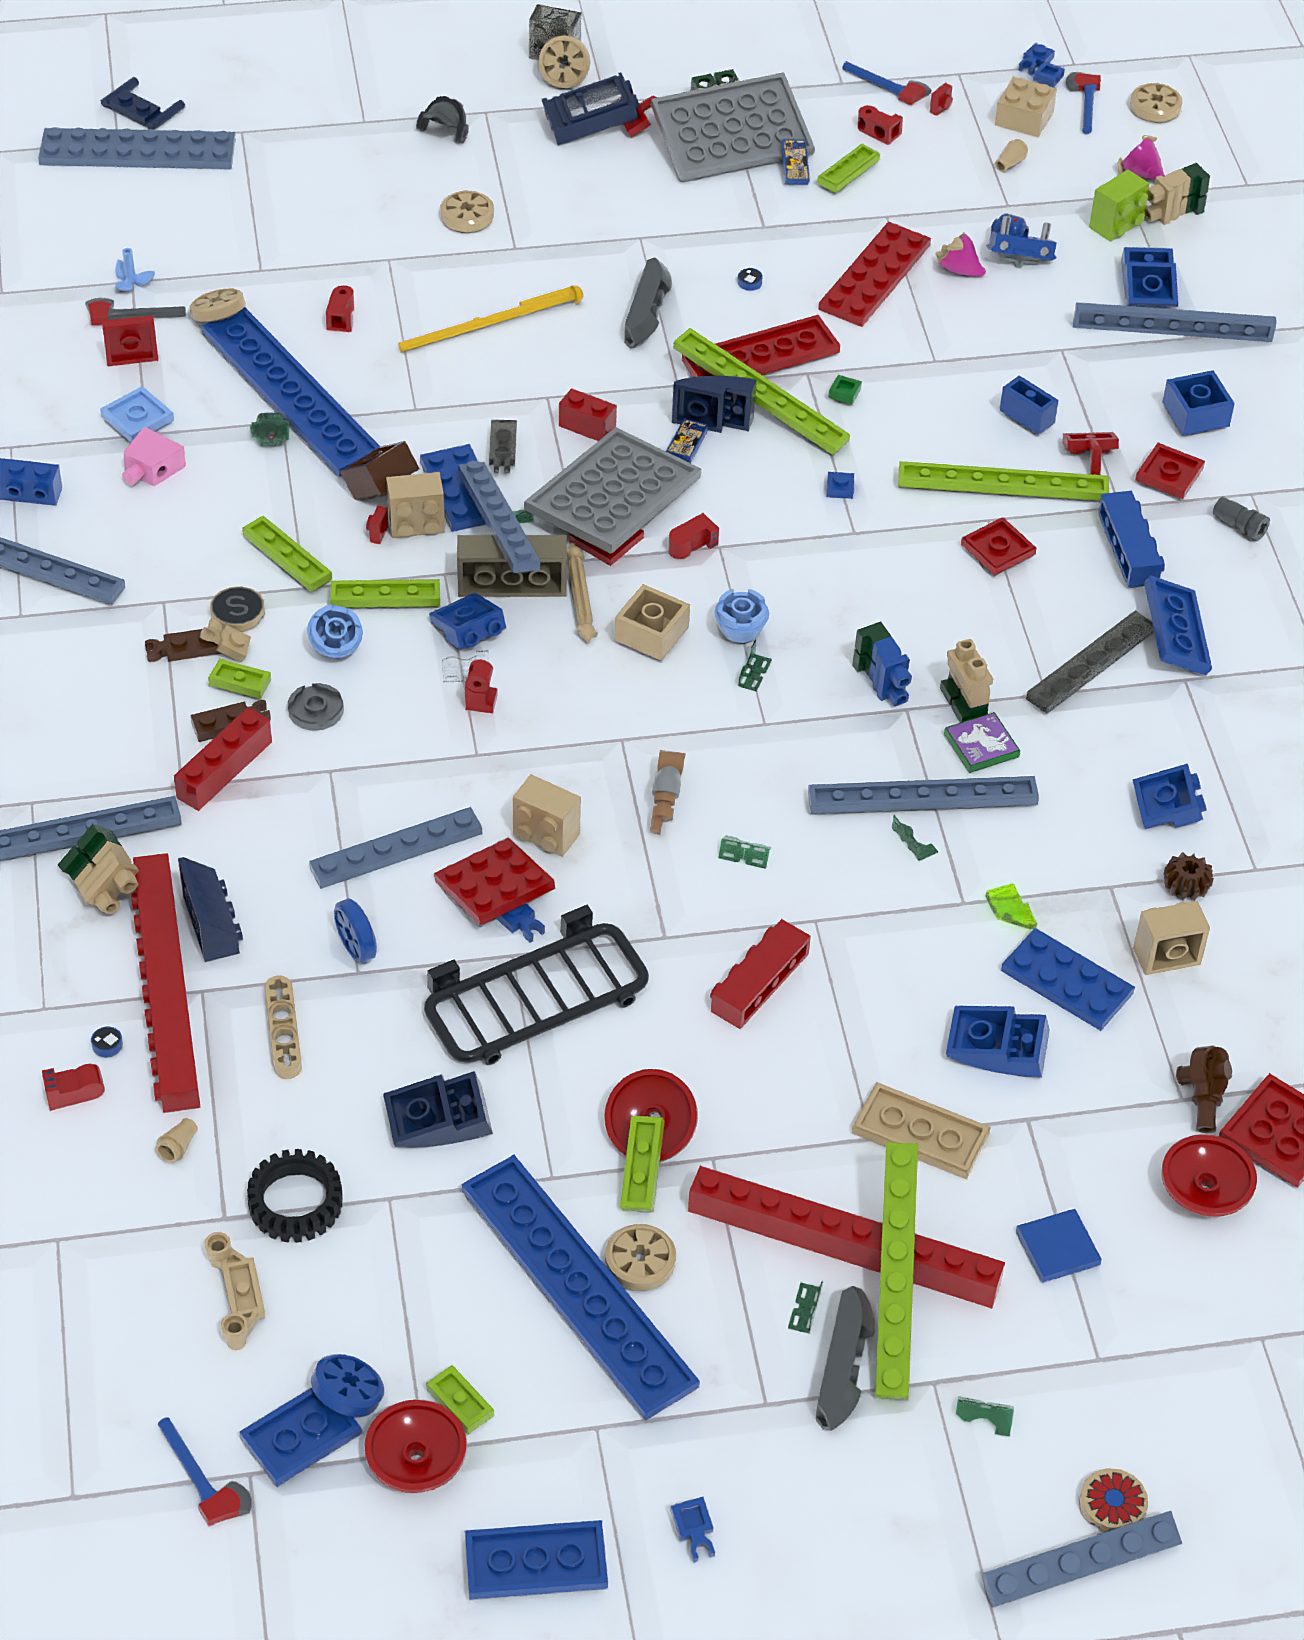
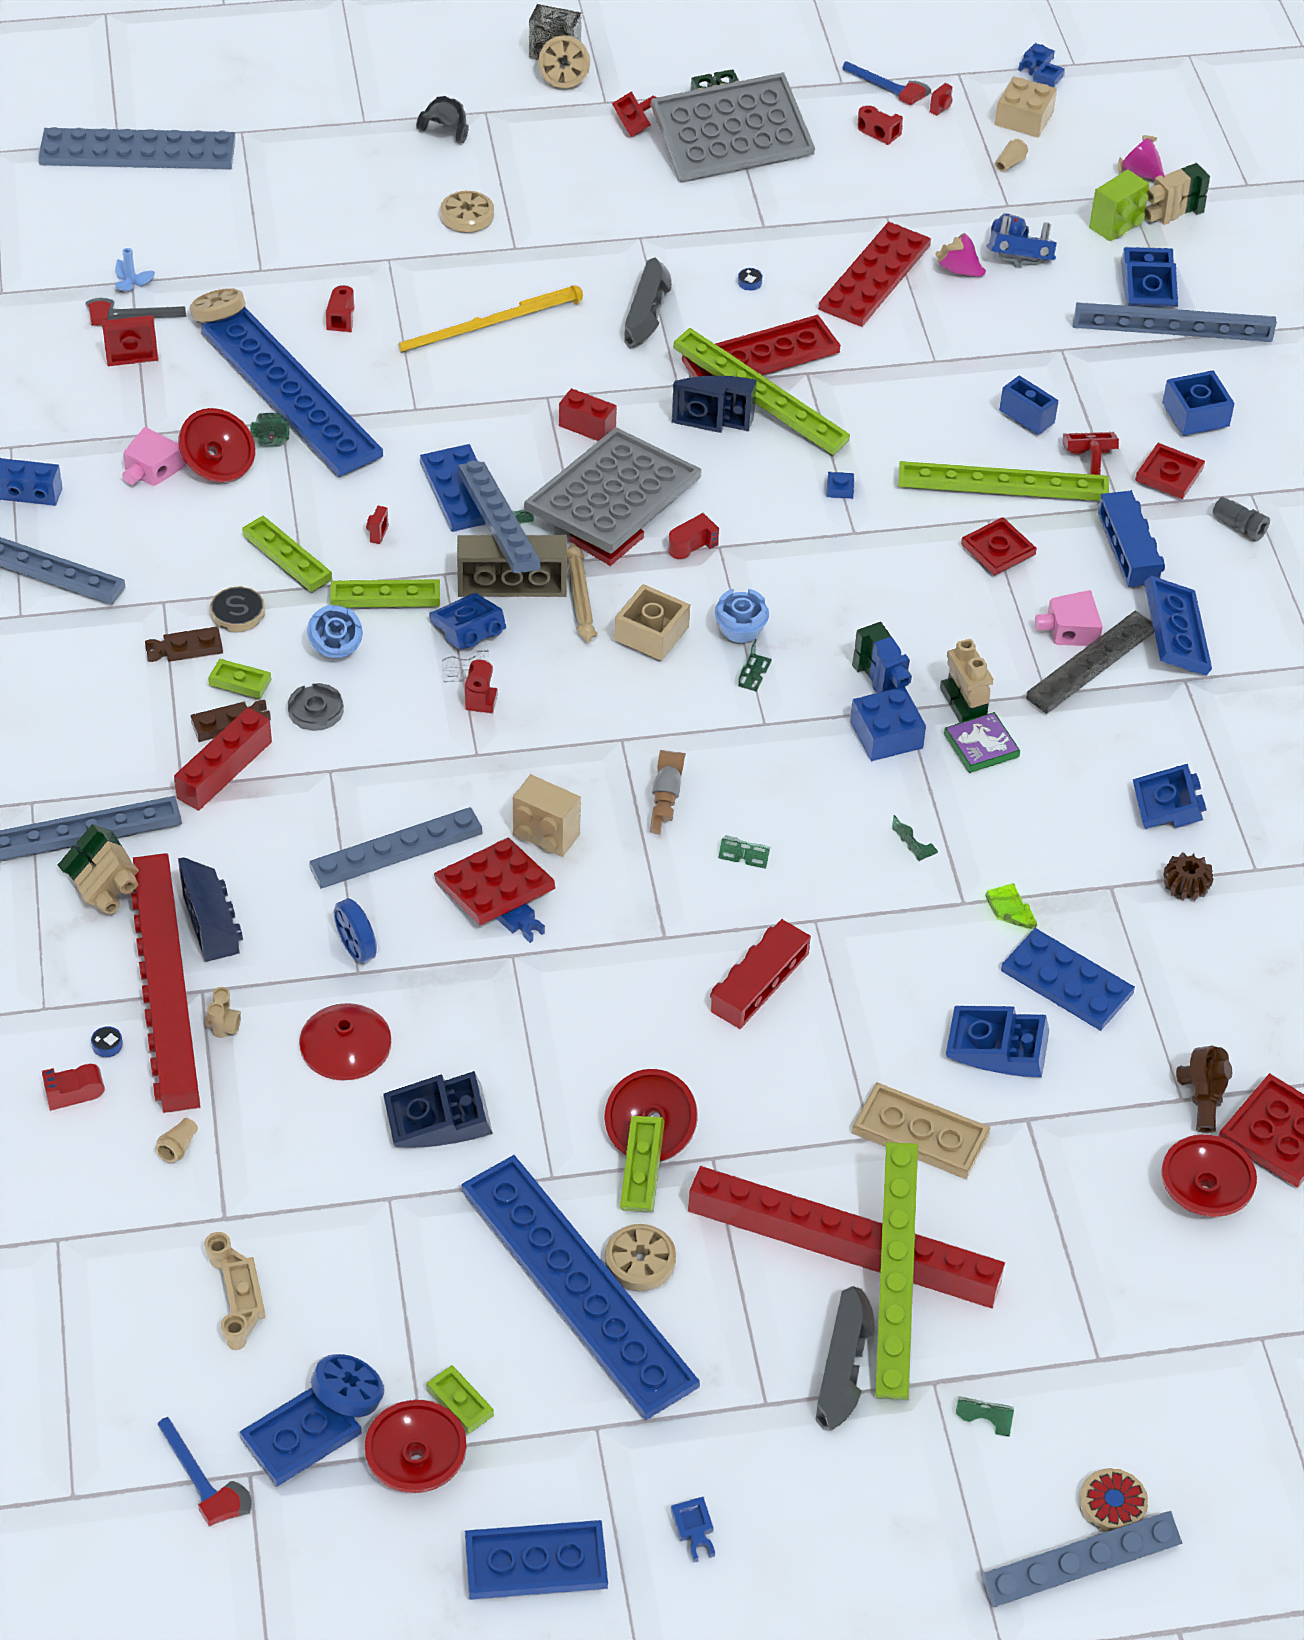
(135, 412): light blue plate -> none
(138, 108): dark blue plate -> none
(220, 1016): none -> tan plate
(224, 436): none -> red dish
(229, 640): tan plate -> none
(283, 1026): tan beam -> none
(295, 1225): black tyre -> none
(348, 1052): none -> red dish
(368, 474): reddish brown brick -> none
(415, 504): tan brick -> none
(503, 444): clear smoke hinge -> none
(575, 928): black bar -> none
(591, 108): dark blue door -> none
(687, 439): tile -> none
(795, 161): tile -> none
(805, 1307): clear green piece -> none
(845, 389): green plate -> none
(848, 168): lime plate -> none
(888, 723): none -> blue brick
(923, 794): sand blue plate -> none
(1058, 1245): blue tile -> none
(1071, 619): none -> bright pink torso
(1089, 84): piece -> none
(1156, 102): tan wheel -> none
(1171, 937): tan brick -> none

